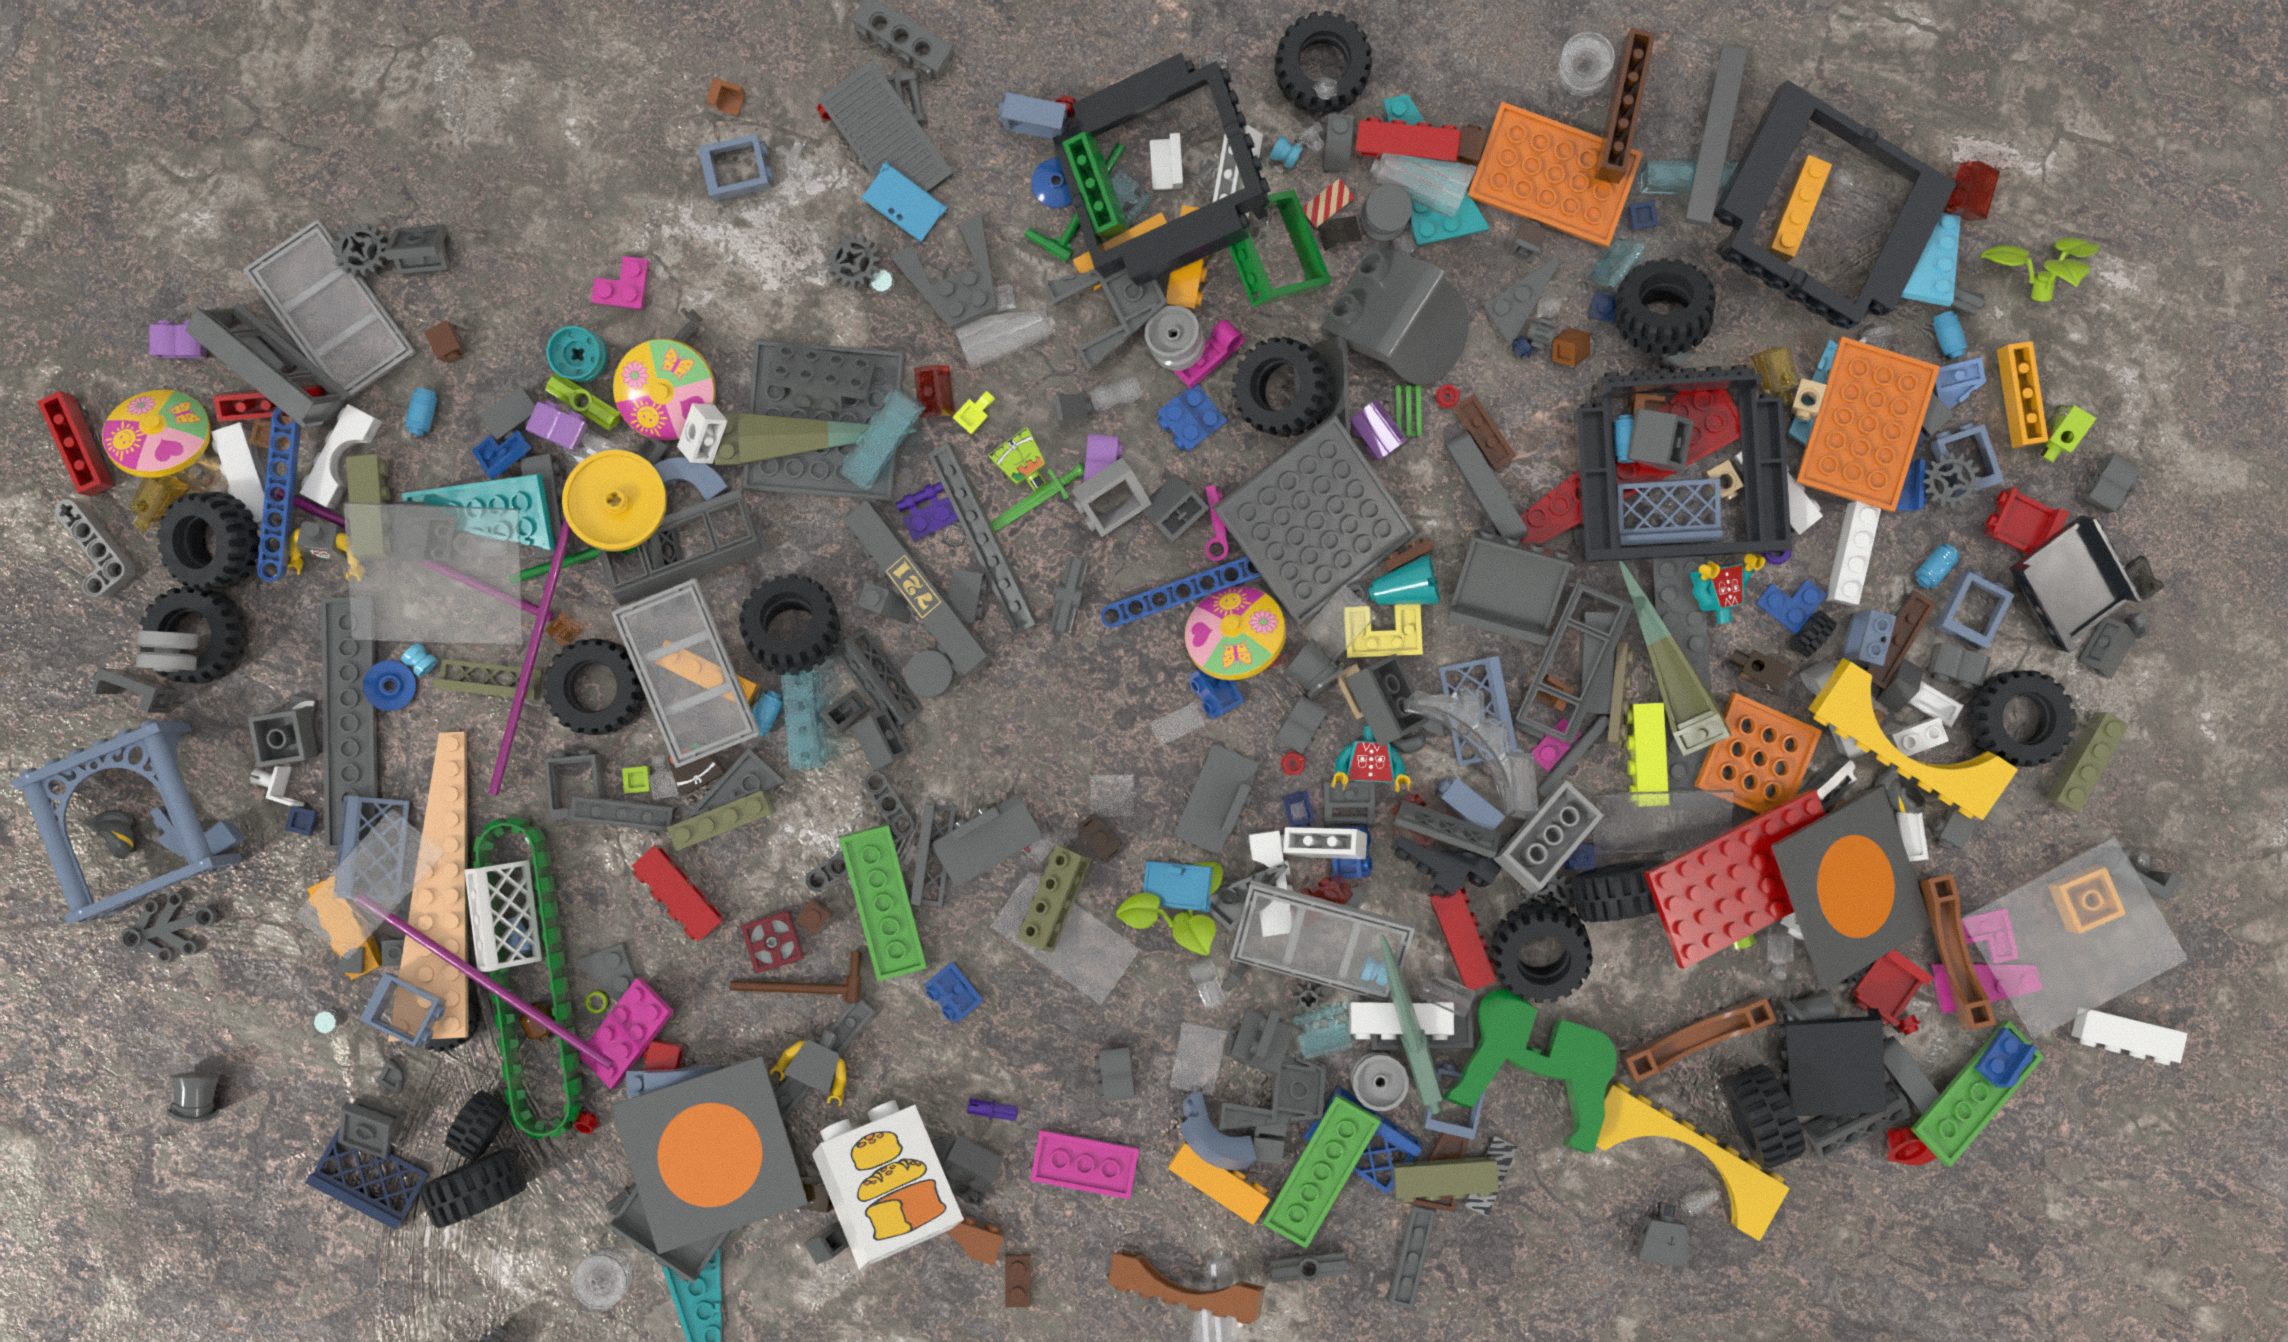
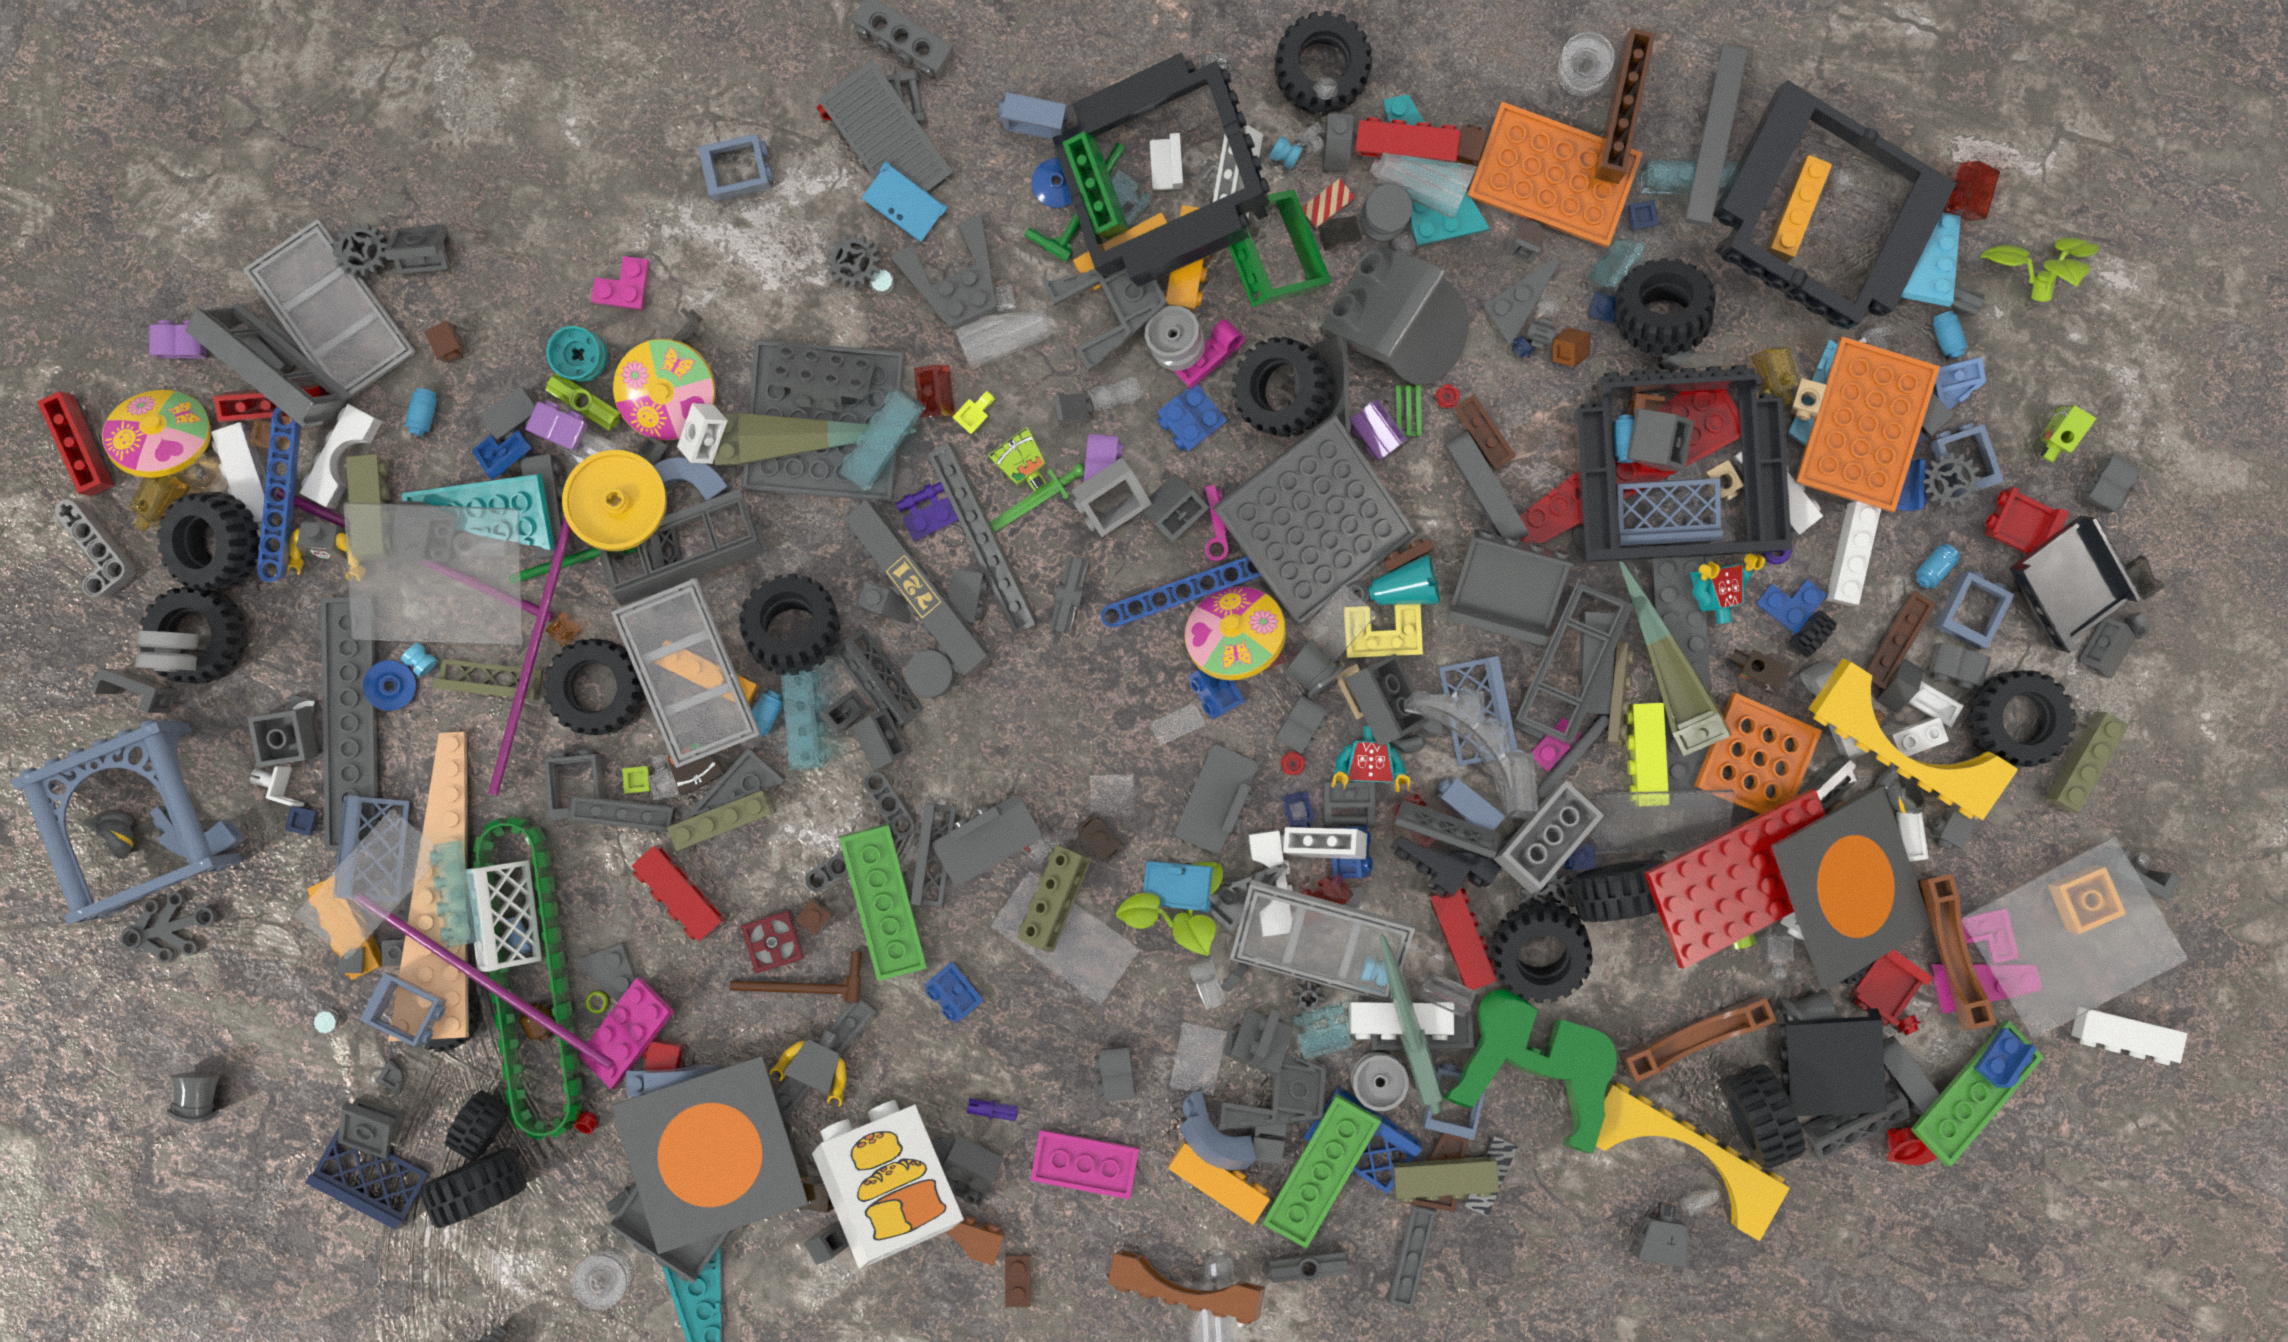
(453, 894): none -> clear light blue brick
(726, 97): dark orange panel -> none
(794, 161): clear piece -> none
(1068, 100): red plate -> none
(1551, 701): dark orange panel -> none
(1864, 636): sand blue window -> none
(2022, 394): light orange brick -> none

